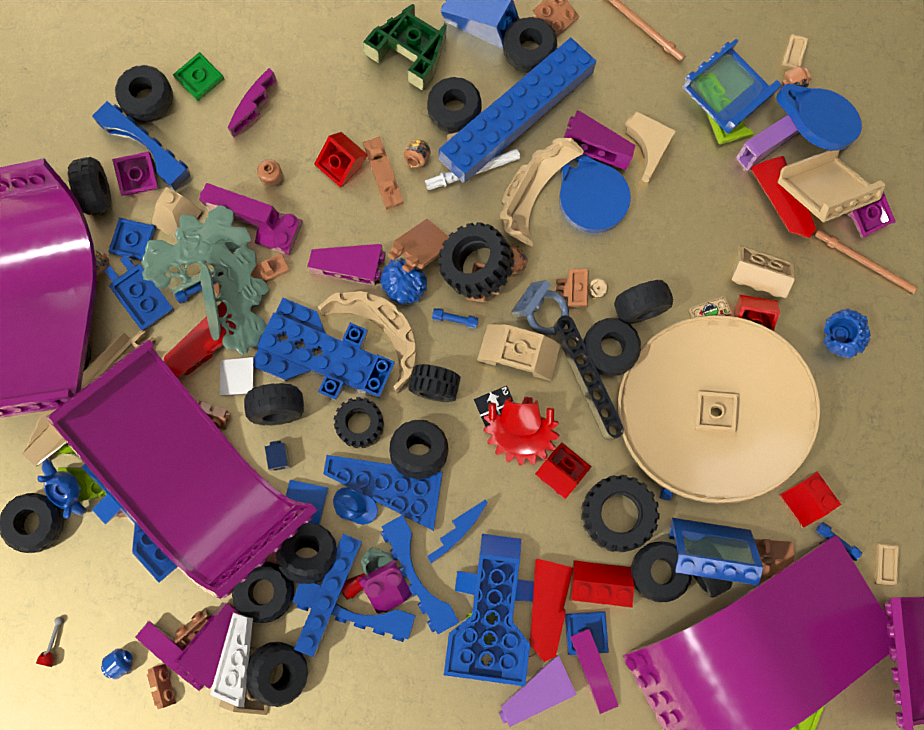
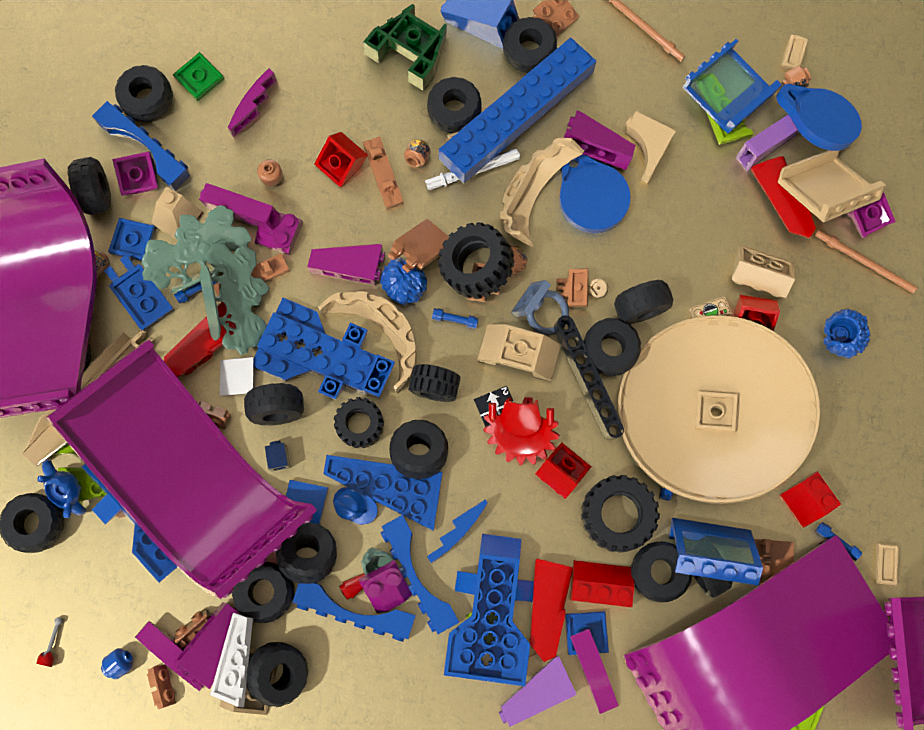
(327, 596): blue arch -> none

